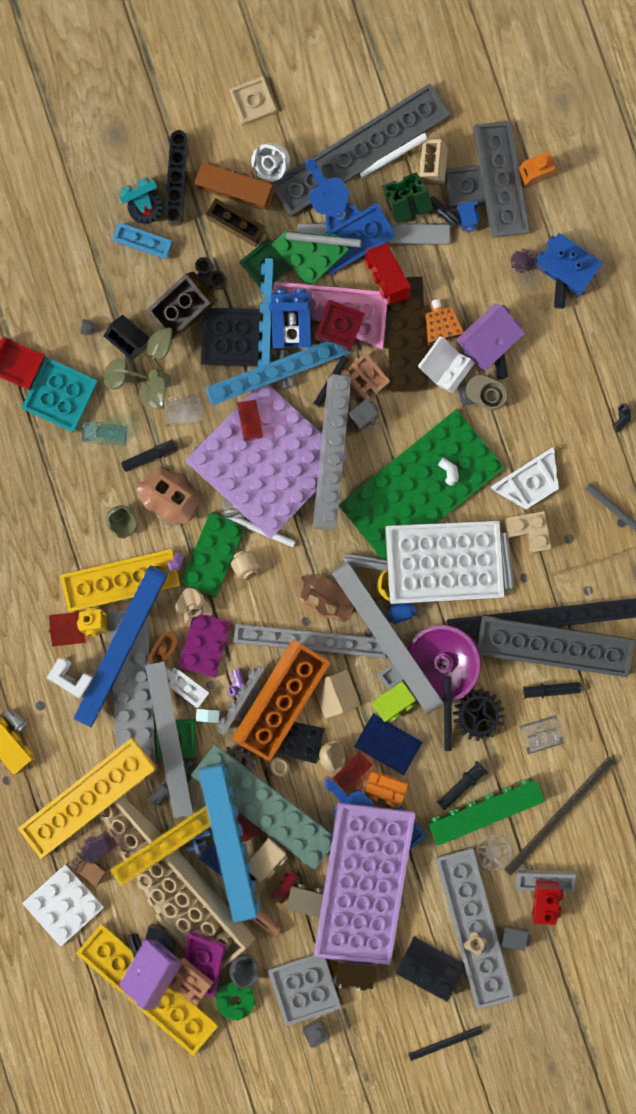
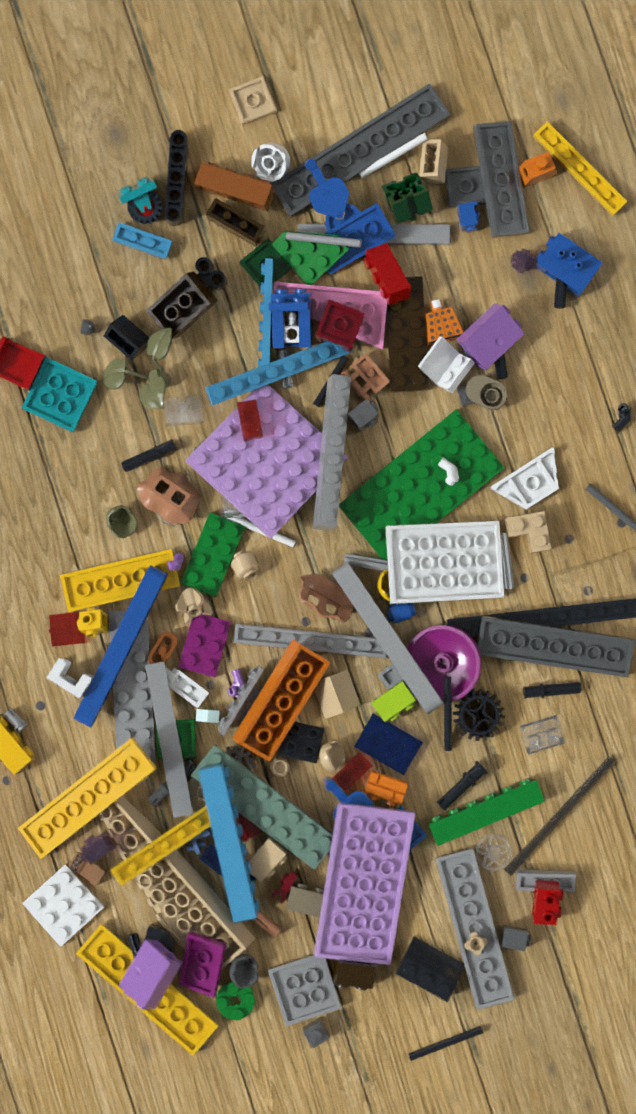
(104, 433): clear light blue slope -> none
(193, 979): nougat plate -> none
(230, 337): black plate -> none
(444, 213): black axle -> none
(580, 168): none -> yellow plate

